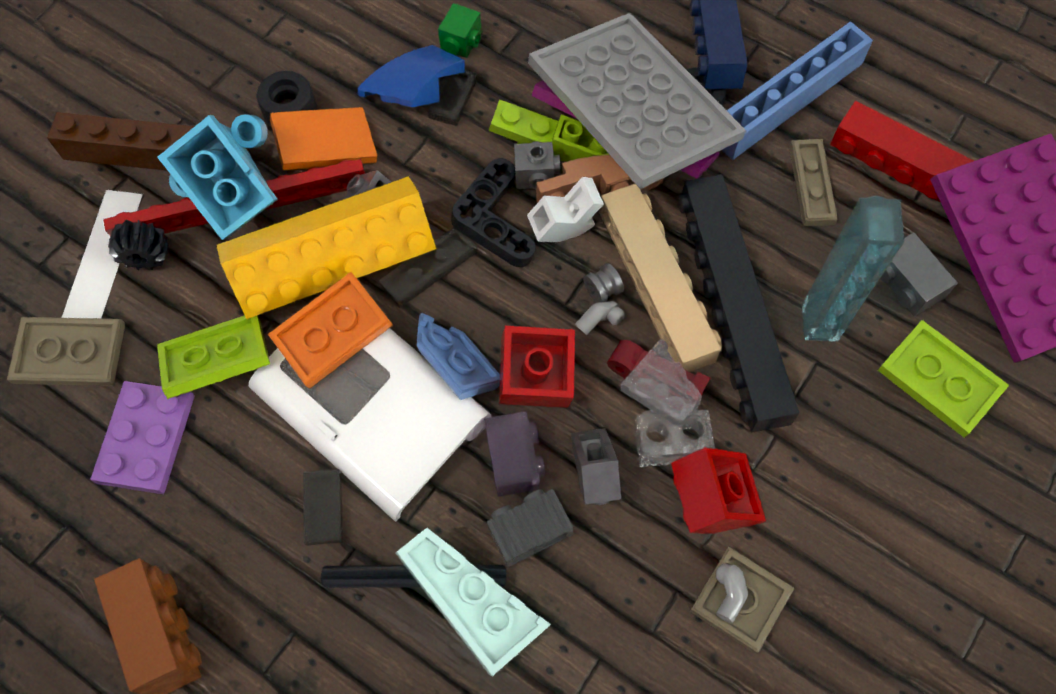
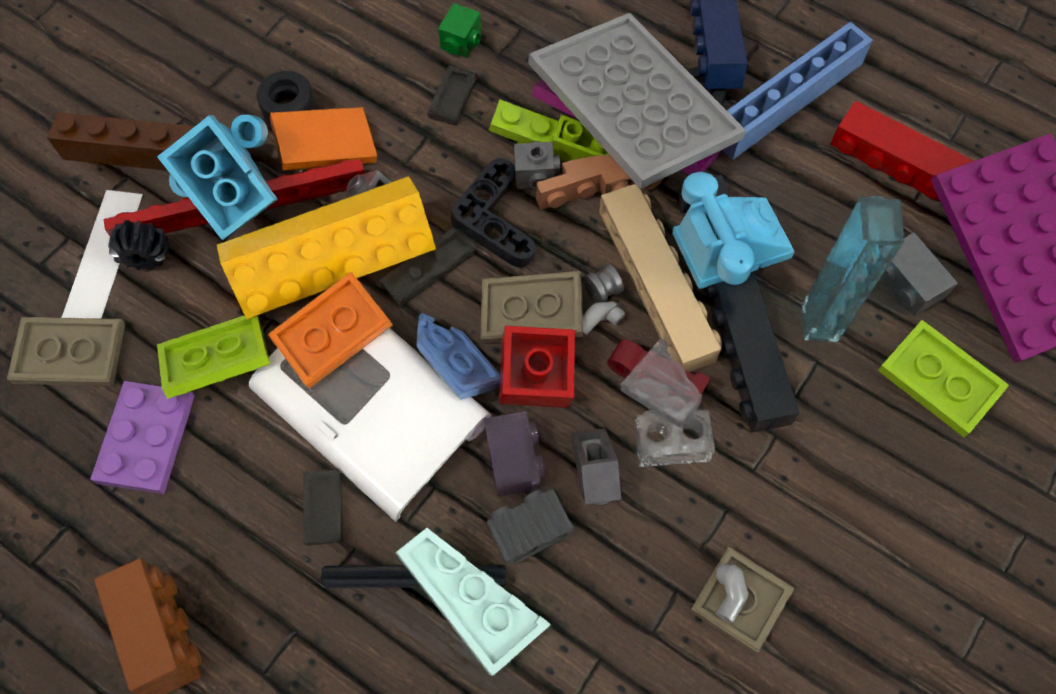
(412, 77): blue slope -> none
(531, 301): none -> dark tan tile
(568, 216): white brick -> none
(717, 491): red slope -> none
(727, 235): none -> medium azure piece
(813, 182): dark tan tile -> none

